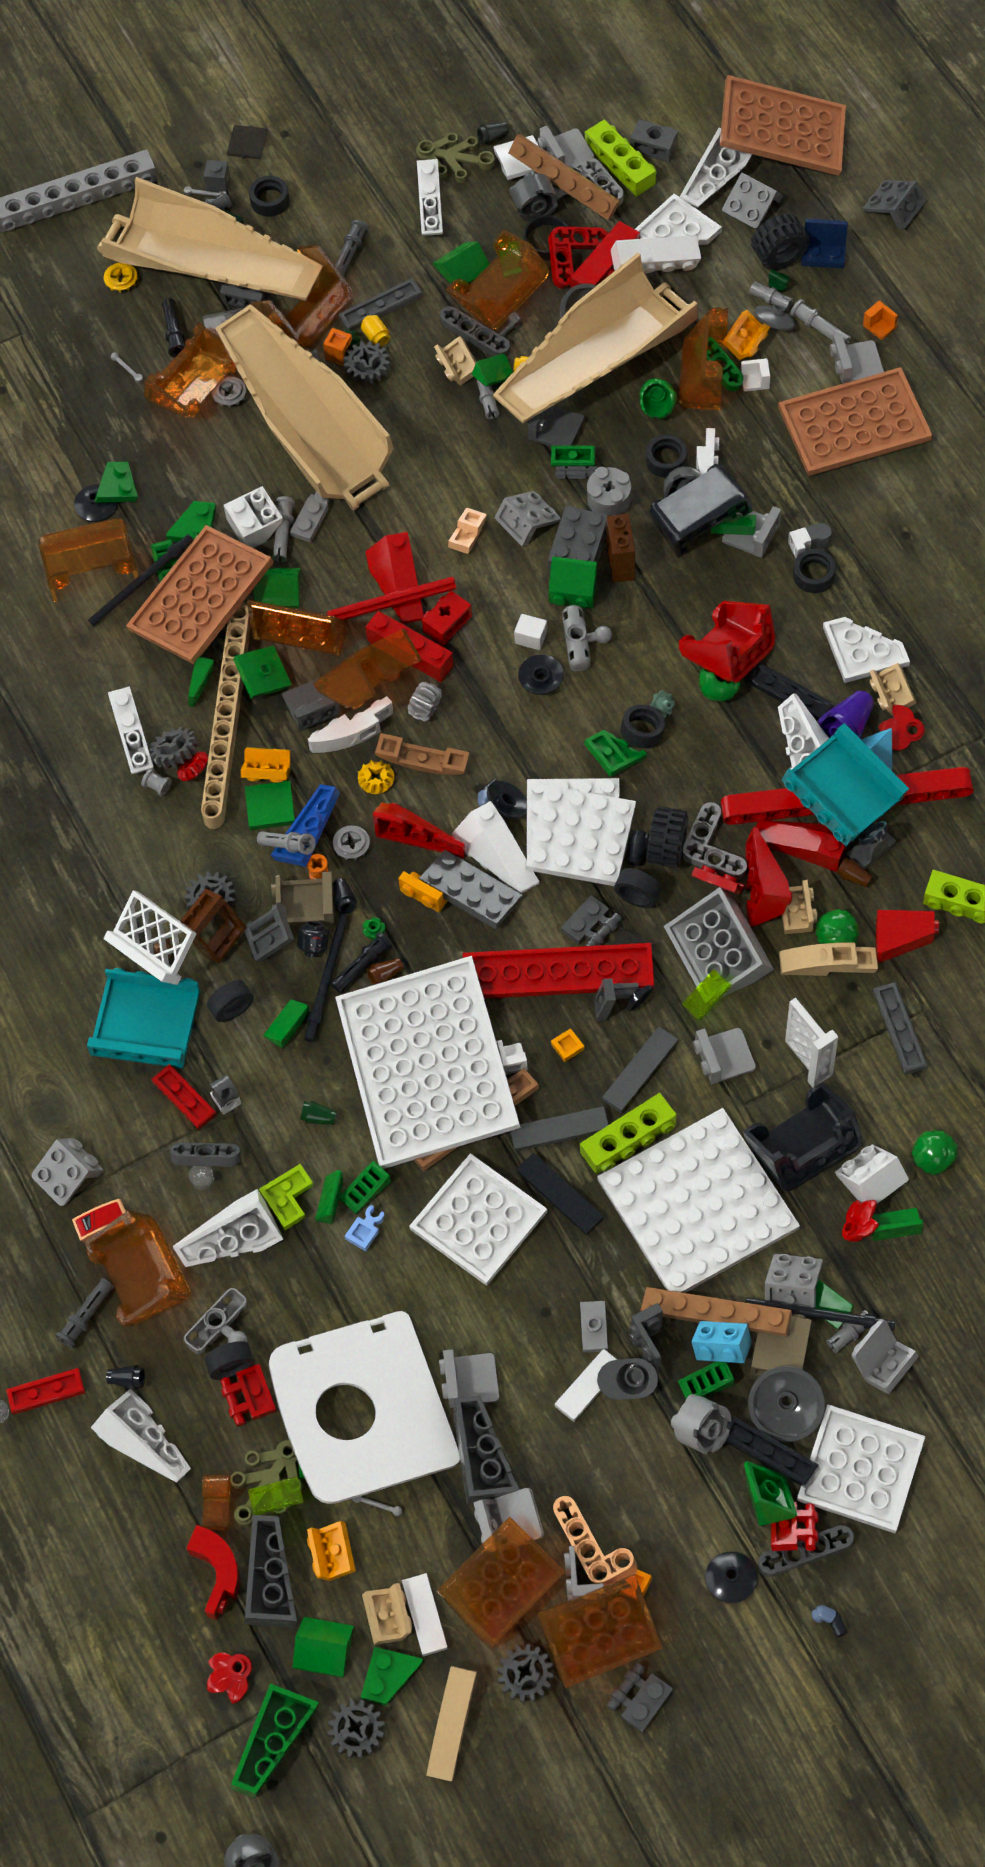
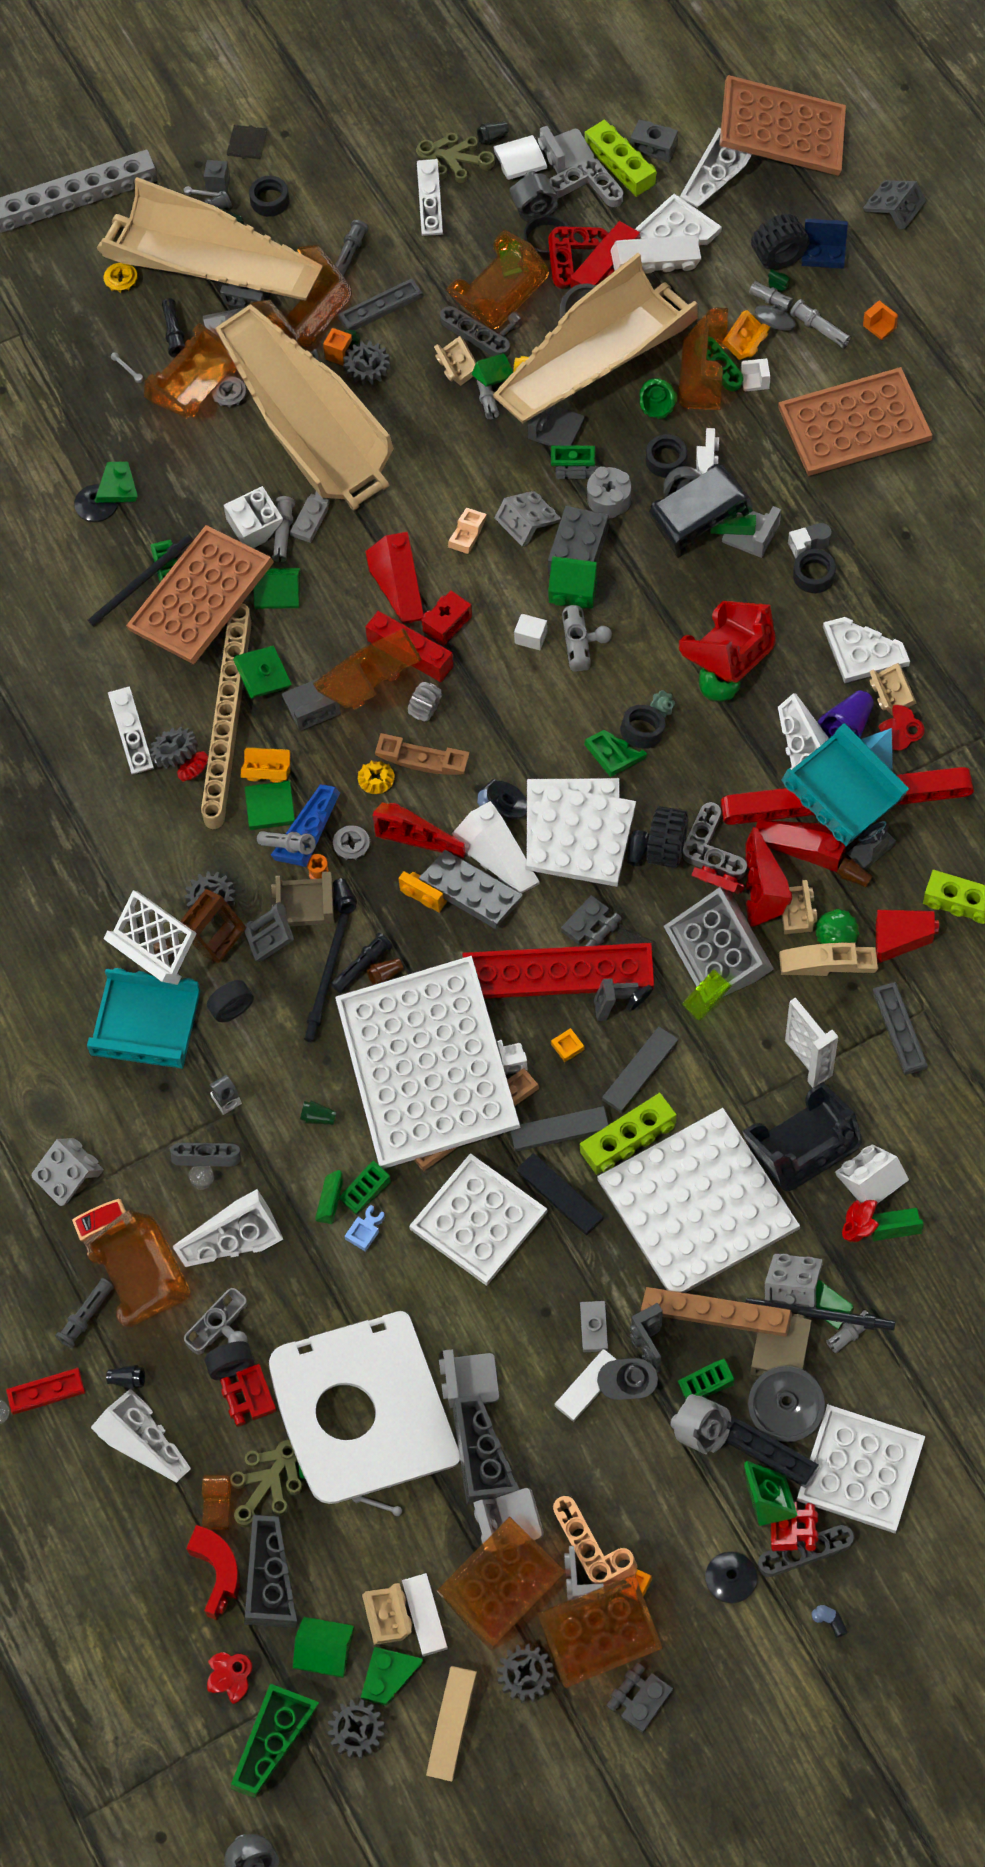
(86, 550): clear orange windscreen -> none
(156, 782): light grey bush -> none
(184, 1097): red tile -> none
(193, 521): green wing -> none
(201, 673): green slope -> none
(275, 1496): clear neon green tile -> none
(281, 1193): lime plate -> none
(287, 1023): green slope -> none
(297, 627): clear orange slope -> none
(313, 938): black head -> none
(331, 1551): light orange bracket -> none
(346, 733): white slope -> none
(368, 924): green plate -> none
(375, 330): yellow brick -> none
(394, 599): red axle -> none
(463, 263): green slope -> none
(540, 666): black dish -> none
(564, 177): medium nougat plate -> none
(620, 548): reddish brown window -> none
(637, 888): black tyre -> none
(721, 1341): medium azure brick -> none
(723, 1054): light grey bracket -> none
(750, 200): light grey bracket -> none
(782, 688): black tile -> none
(855, 359): light grey bracket -> none
(883, 1358): light grey bracket -> none
(934, 1152): green hair -> none

